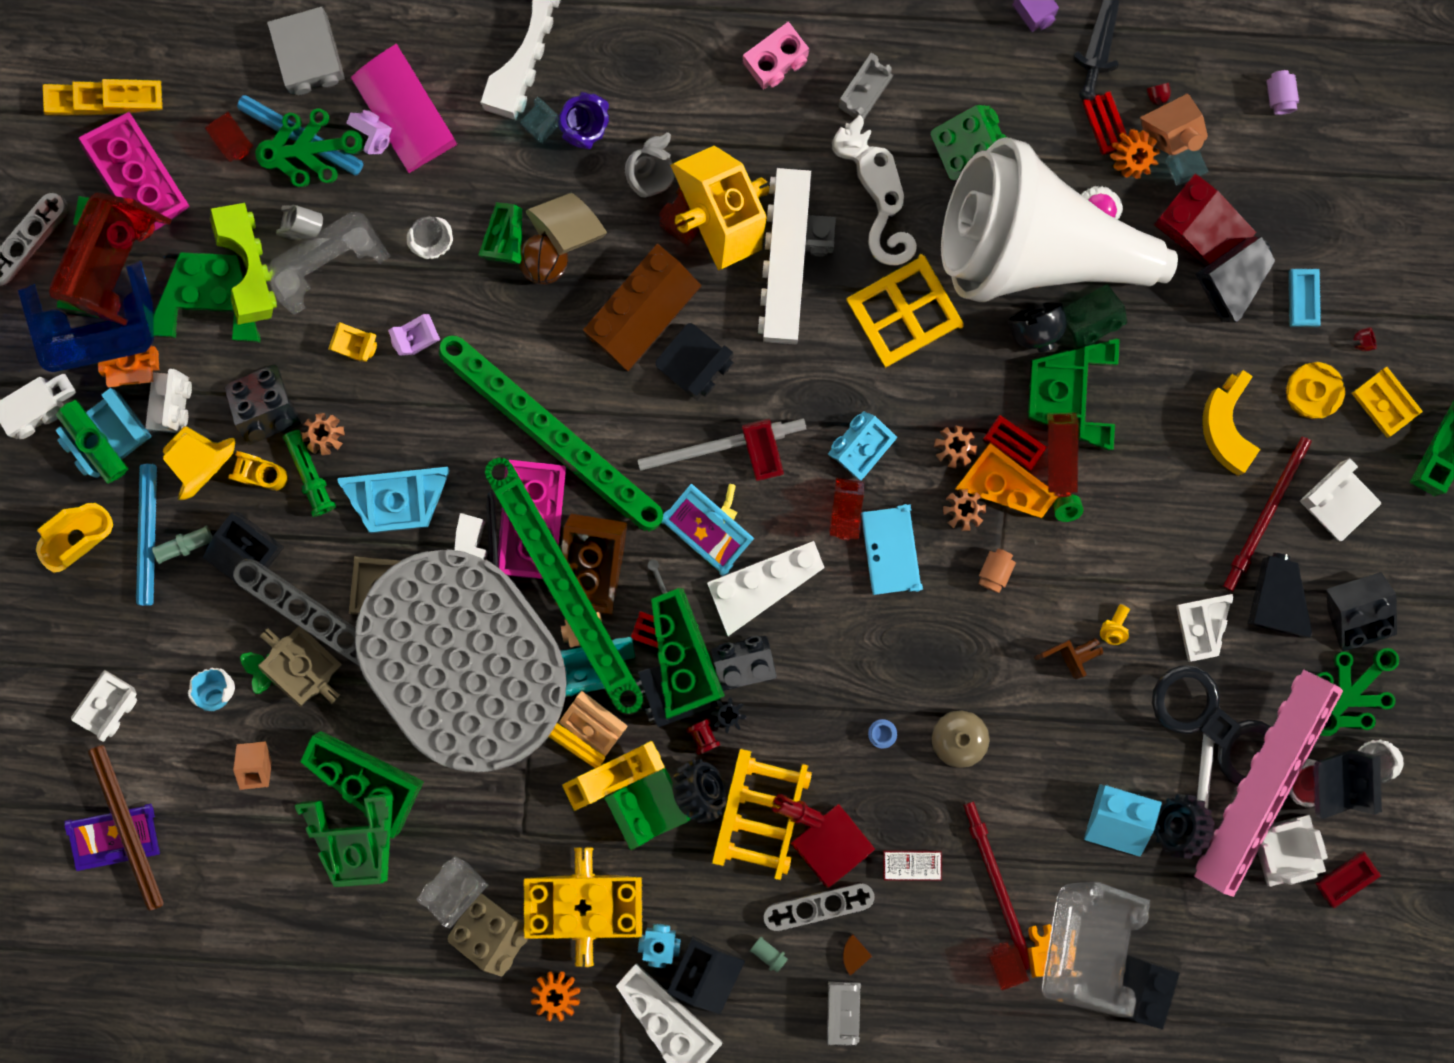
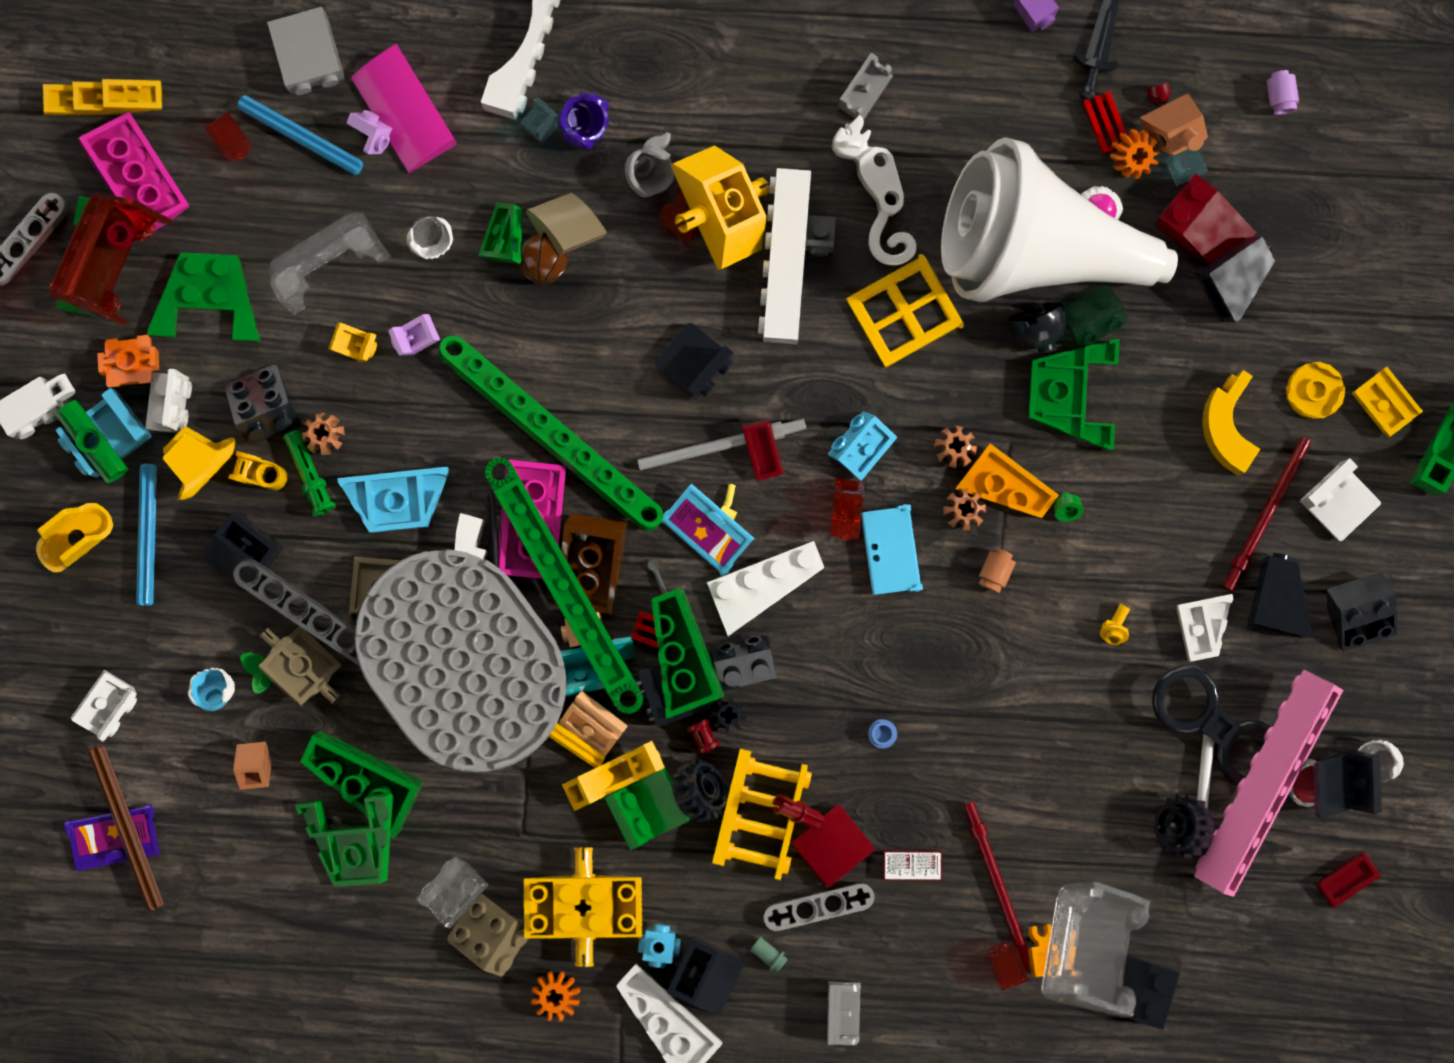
(67, 348): clear blue windscreen -> none
(182, 544): sand green pin -> none
(233, 230): lime arch -> none
(299, 223): light grey piece -> none
(304, 148): green plant -> none
(642, 307): reddish brown slope -> none
(771, 51): bright pink brick -> none
(854, 954): reddish brown tile -> none
(960, 739): dark tan cylinder -> none
(966, 136): green bracket -> none
(1008, 452): red tile -> none
(1062, 454): clear red brick -> none
(1075, 656): reddish brown bracket -> none
(1122, 820): medium azure slope -> none
(1292, 852): white panel -> none
(1304, 298): medium azure tile -> none
(1351, 694): green plant -> none
(1367, 340): dark red hinge -> none

